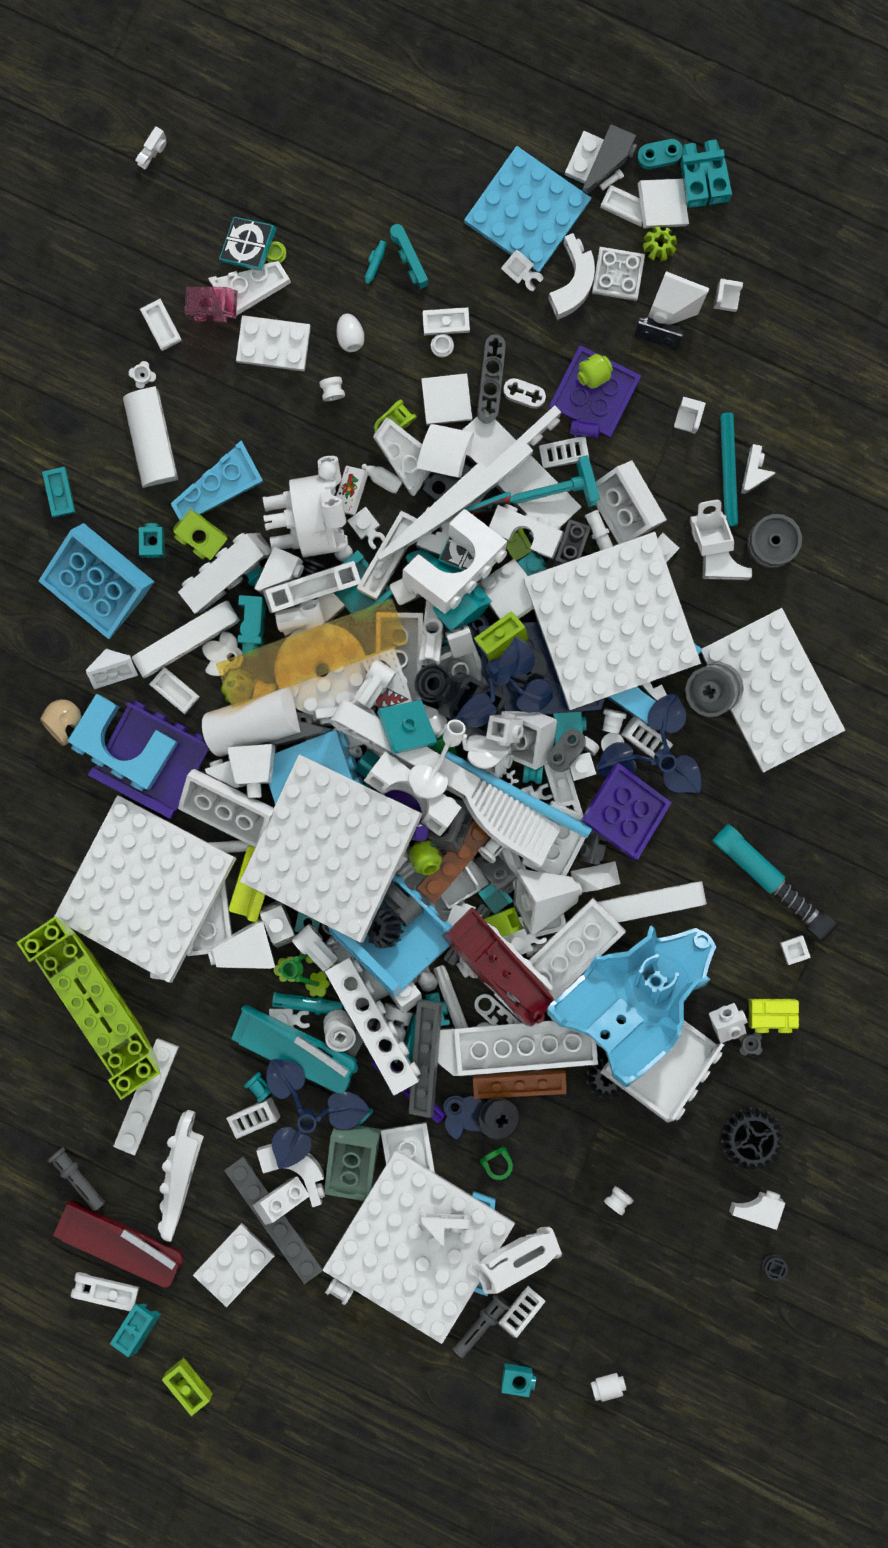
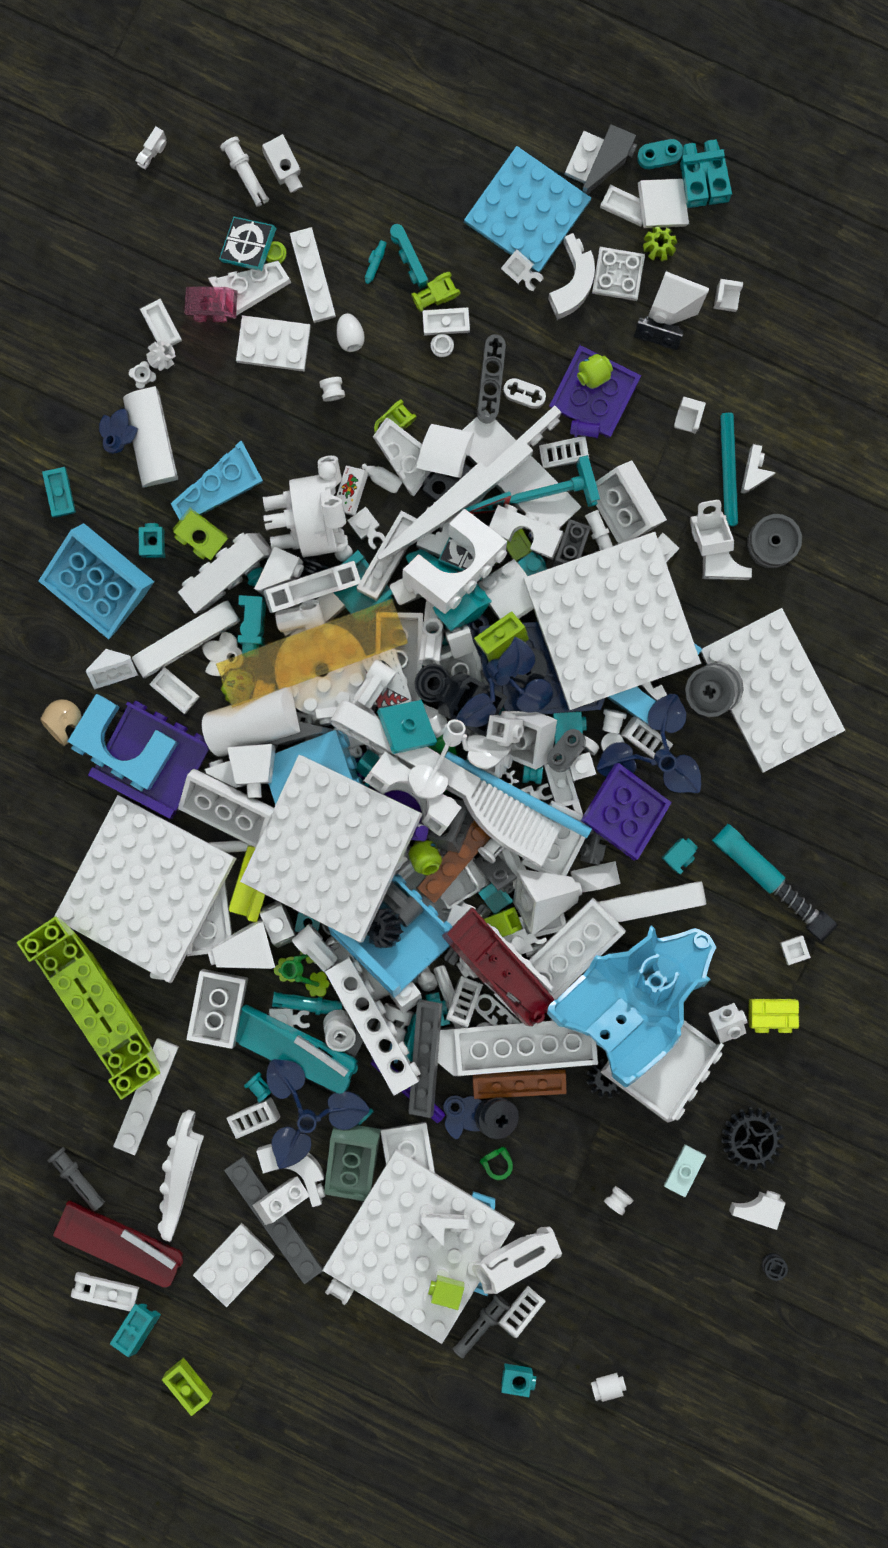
(116, 431): none -> dark blue plate
(161, 355): none -> white gear
(217, 1008): none -> white brick
(239, 162): none -> white pin
(279, 154): none -> white torso
(312, 275): none -> white plate
(436, 292): none -> lime connector
(446, 399): white tile -> none
(446, 1292): none -> lime brick
(472, 986): none -> white slope
(618, 175): white piece -> none
(680, 854): none -> teal brick
(684, 1170): none -> light aqua plate
(756, 1046): dark grey plate -> none

